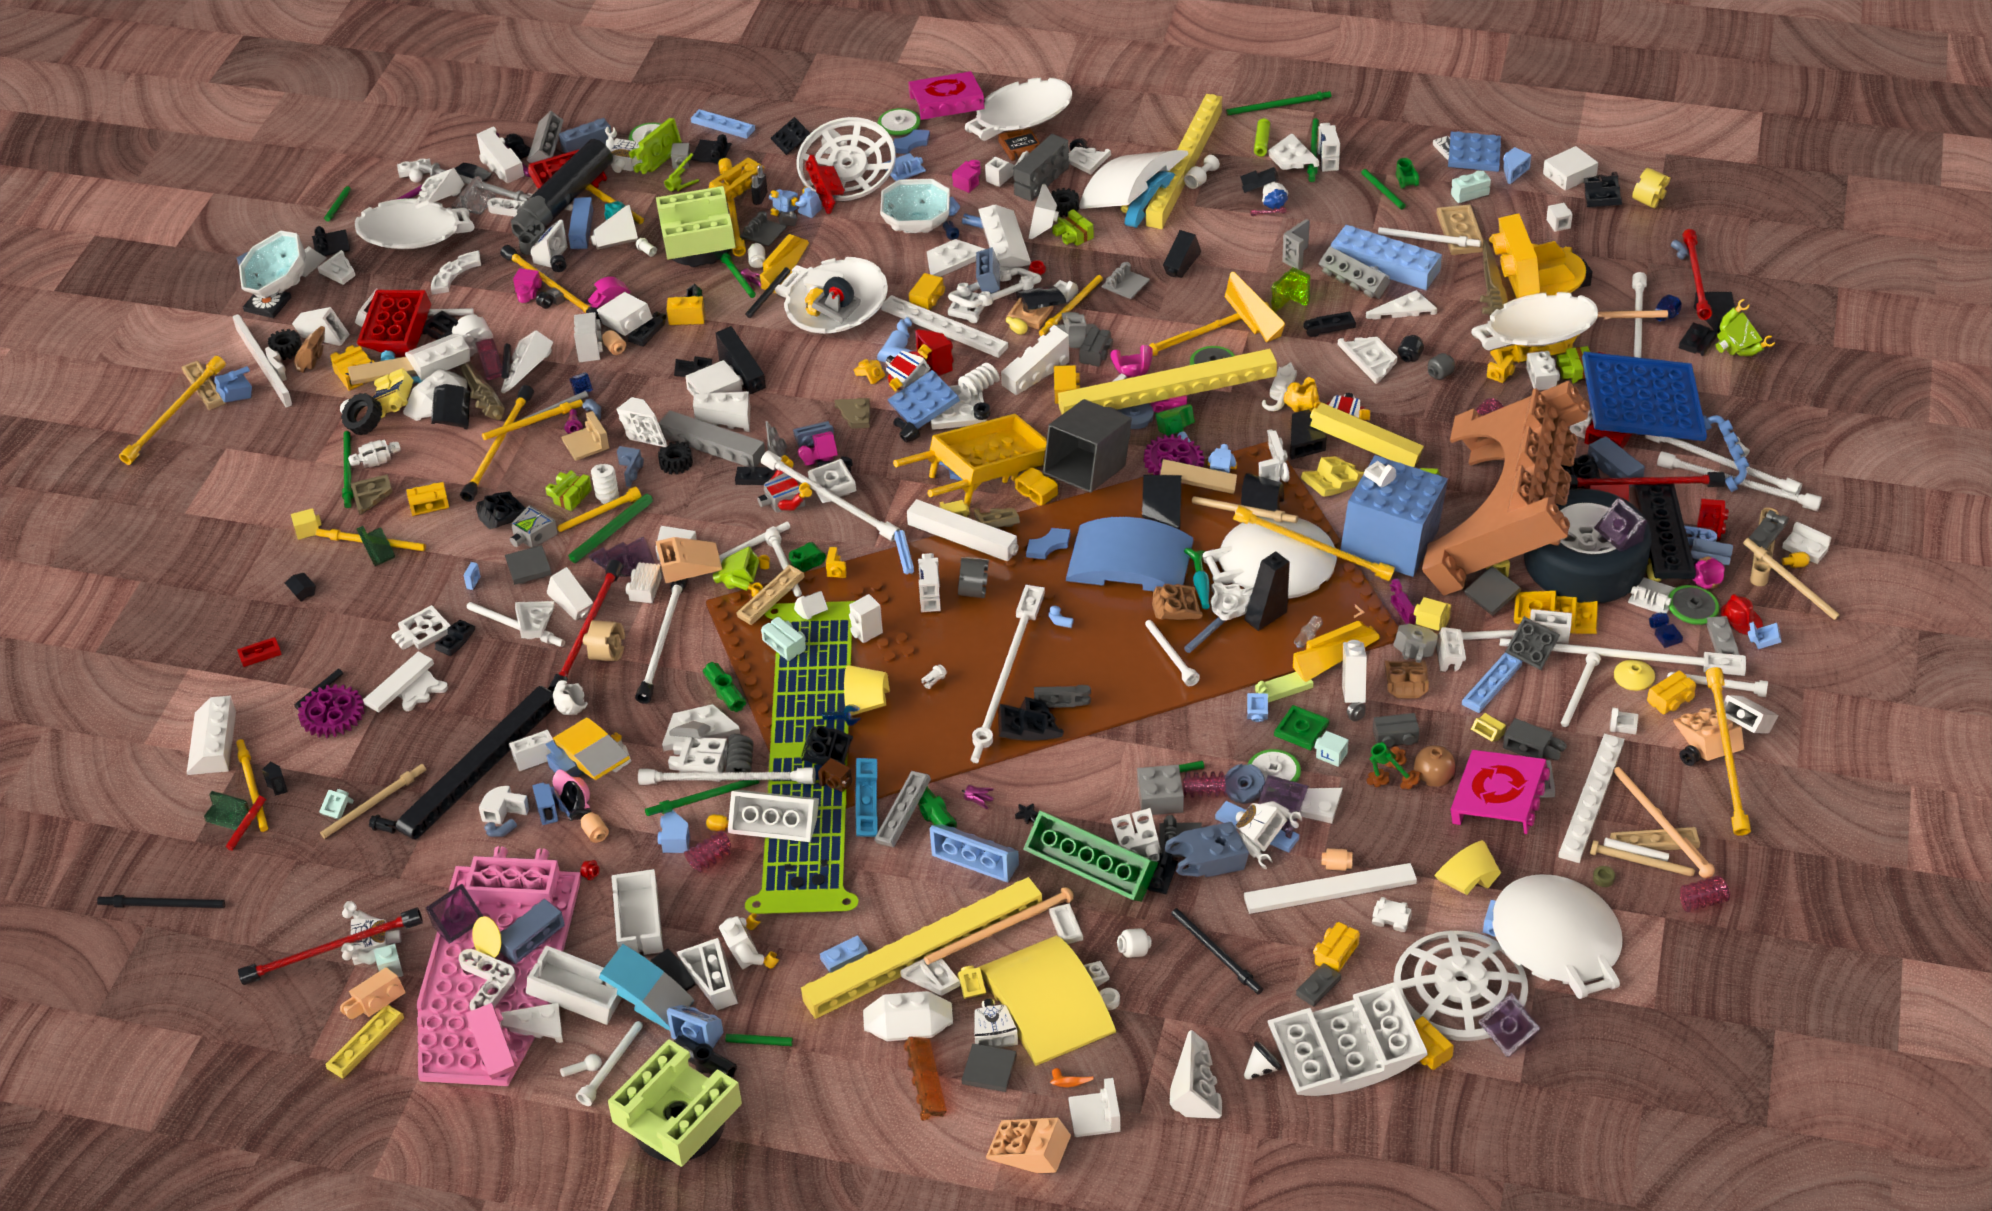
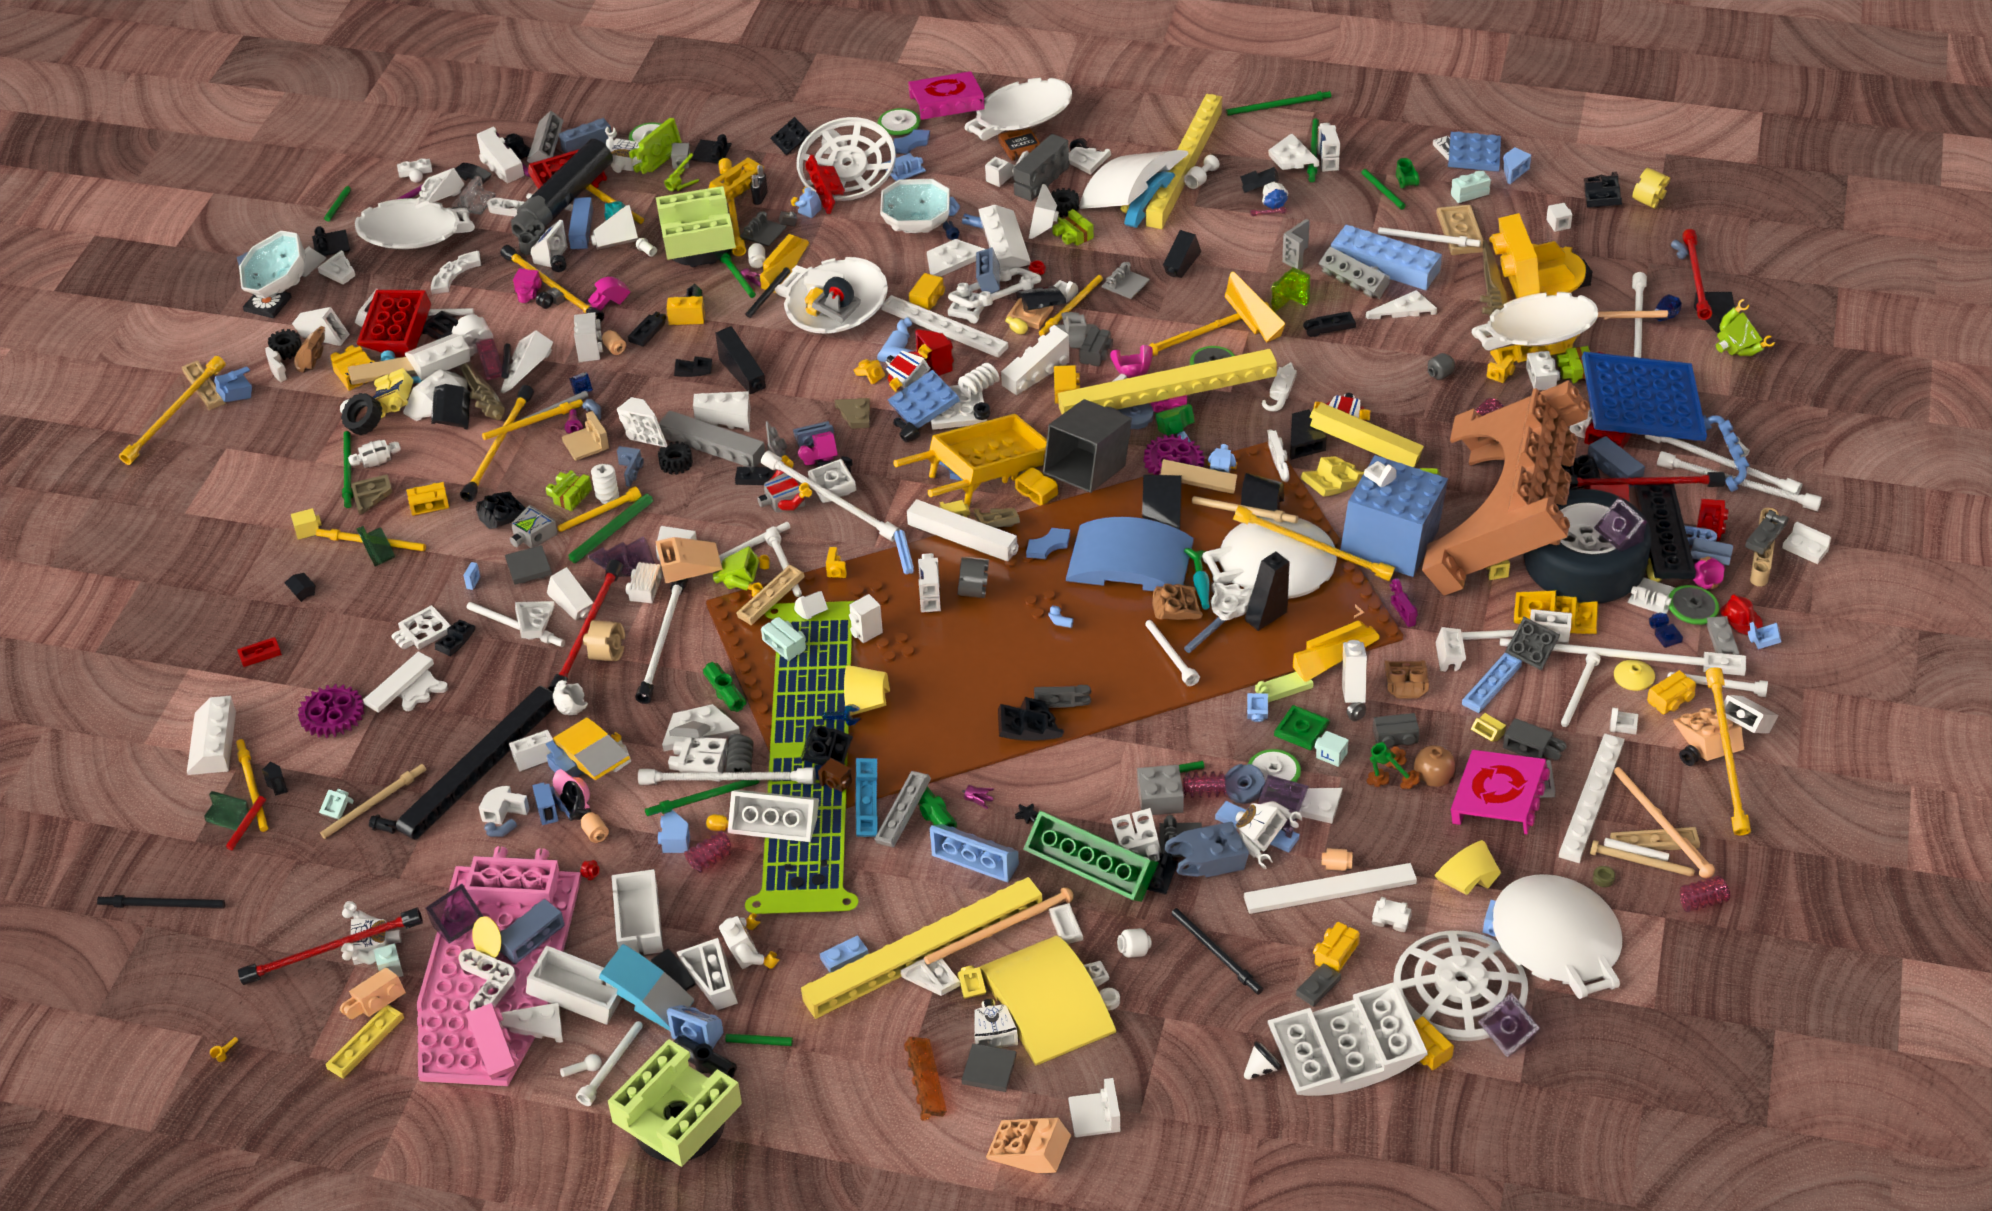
(220, 1053): none -> yellow hand
(262, 360): white tile -> none
(328, 681): black bar -> none
(519, 195): light grey bar -> none
(624, 313): white brick -> none
(714, 379): white brick -> none
(723, 123): light blue tile -> none
(782, 201): light blue piece -> none
(807, 557): green piece -> none
(906, 1015): white wedge -> none
(934, 676): white pin -> none
(967, 175): dark pink brick -> none
(1026, 610): white bar -> none
(1069, 1081): orange bar -> none
(1193, 1083): white wedge -> none
(1262, 137): lime axle -> none
(1270, 469): white tile -> none
(1302, 396): yellow helmet -> none
(1308, 631): clear axle -> none
(1370, 356): white wing -> none
(1411, 348): black head -> none
(1415, 641): light grey hinge -> none
(1432, 613): light yellow brick -> none
(1492, 590): dark grey tile -> none
(1570, 168): white brick -> none
(1698, 339): black plate -> none
(1761, 554): tan bar -> none
(1796, 560): yellow cylinder -> none

